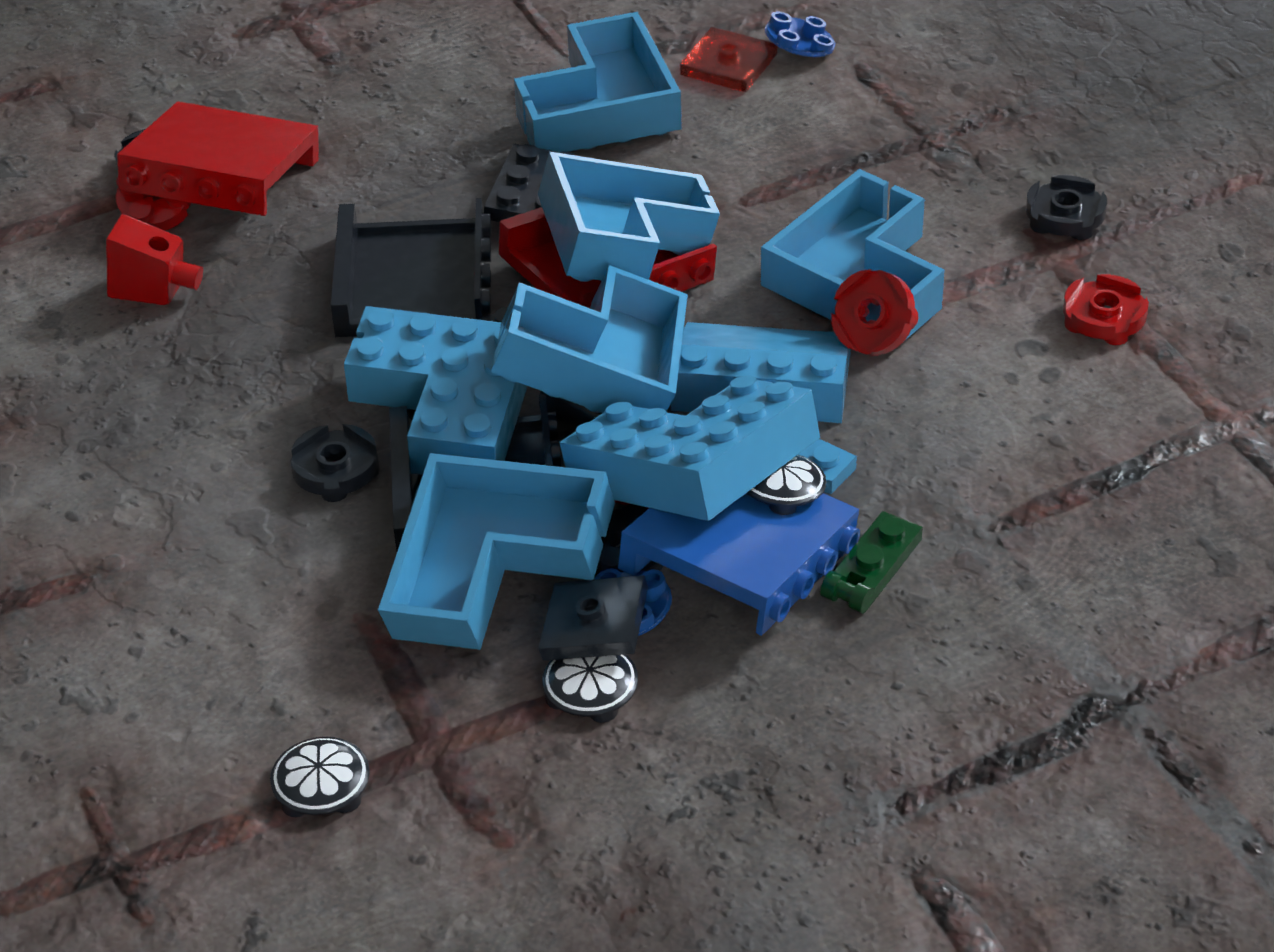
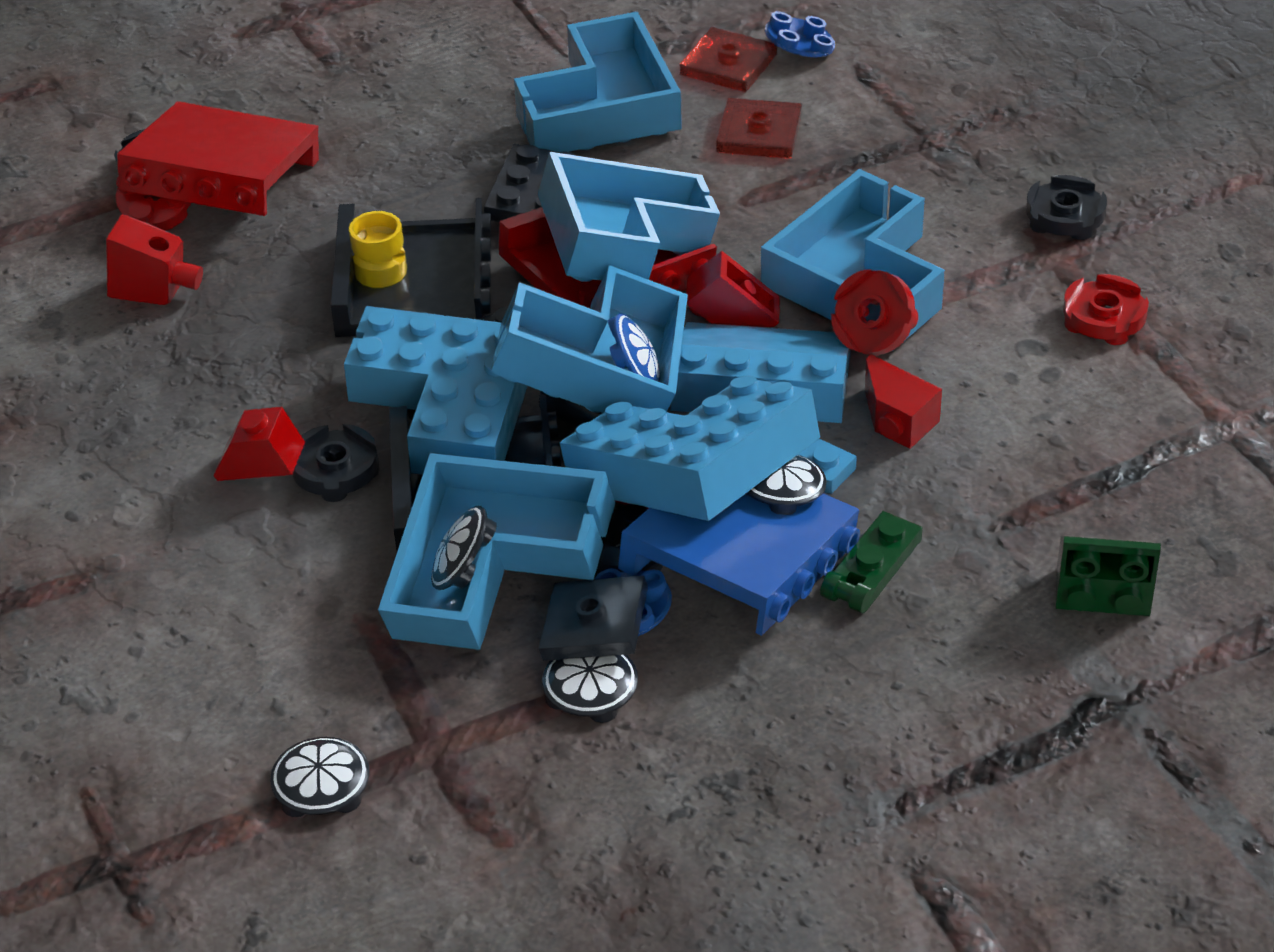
(261, 446): none -> red slope
(378, 249): none -> yellow wheel
(459, 547): none -> black dish
(633, 348): none -> blue dish
(731, 295): none -> red slope
(759, 128): none -> clear red plate
(900, 402): none -> red slope
(1106, 575): none -> dark green slope

